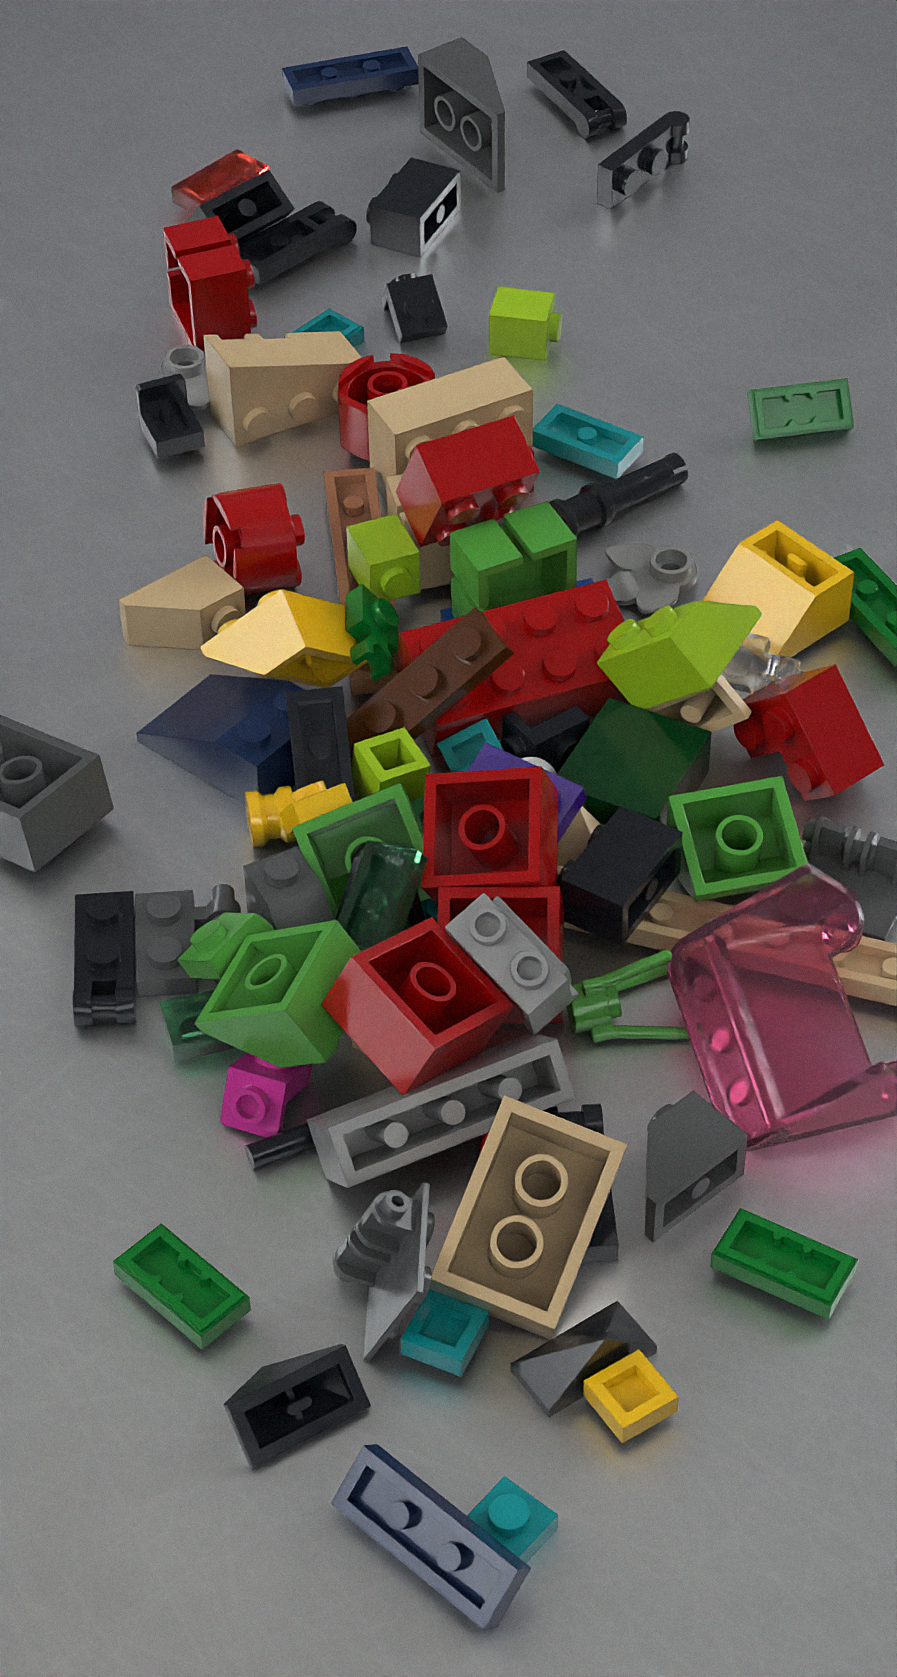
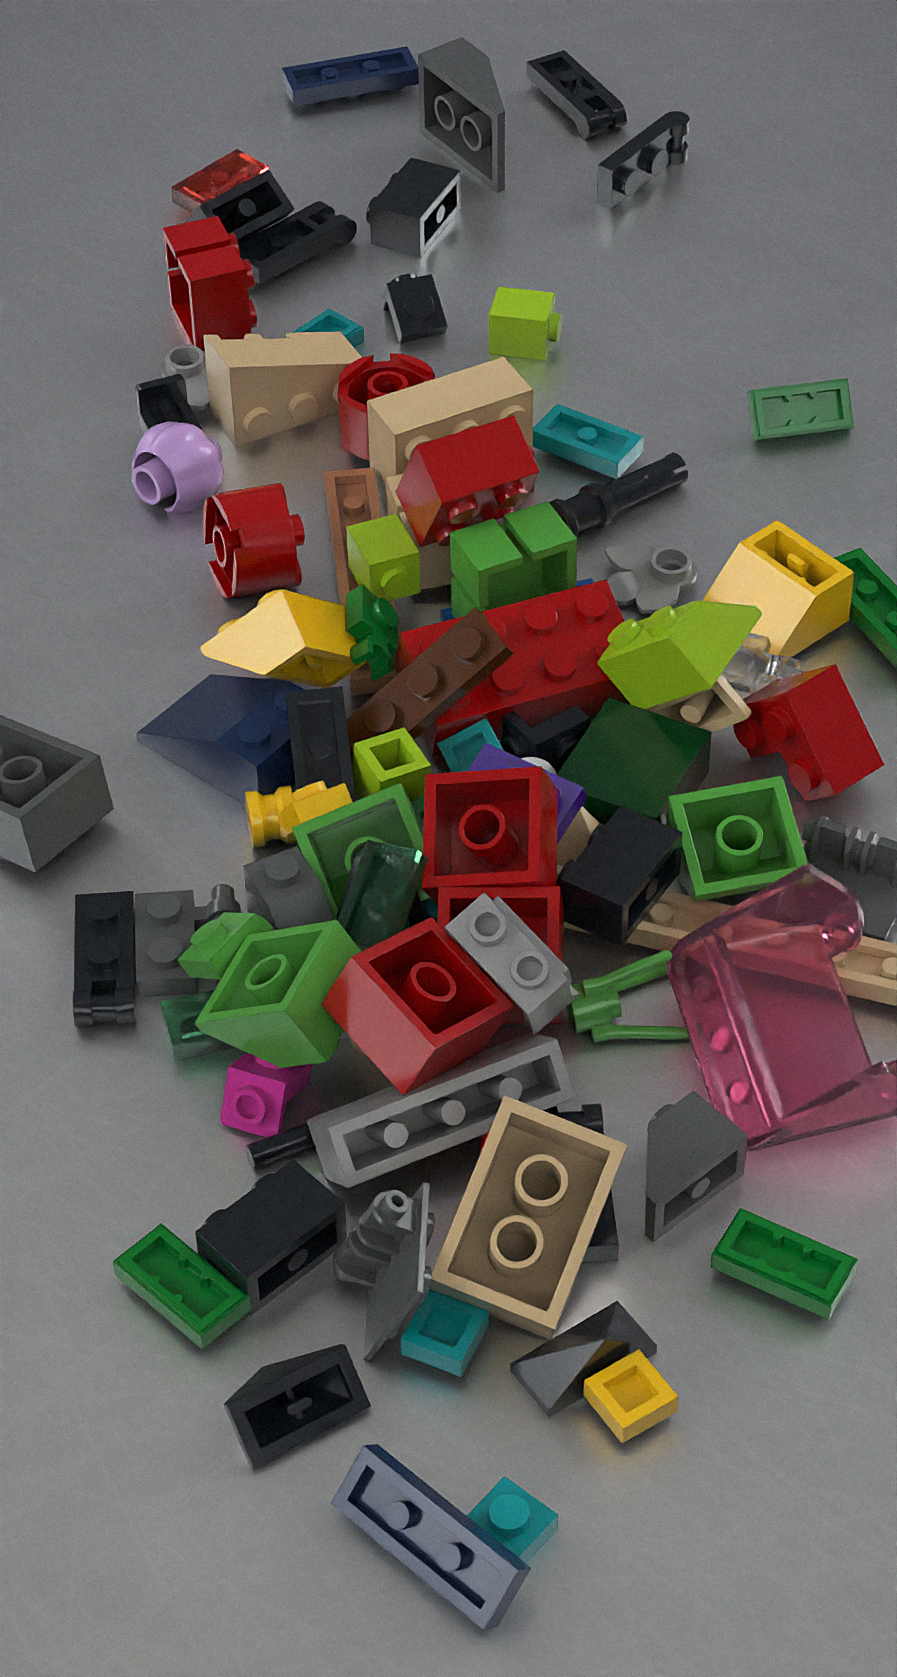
(179, 461): none -> lavender plant
(182, 607): tan slope -> none
(274, 1233): none -> black brick

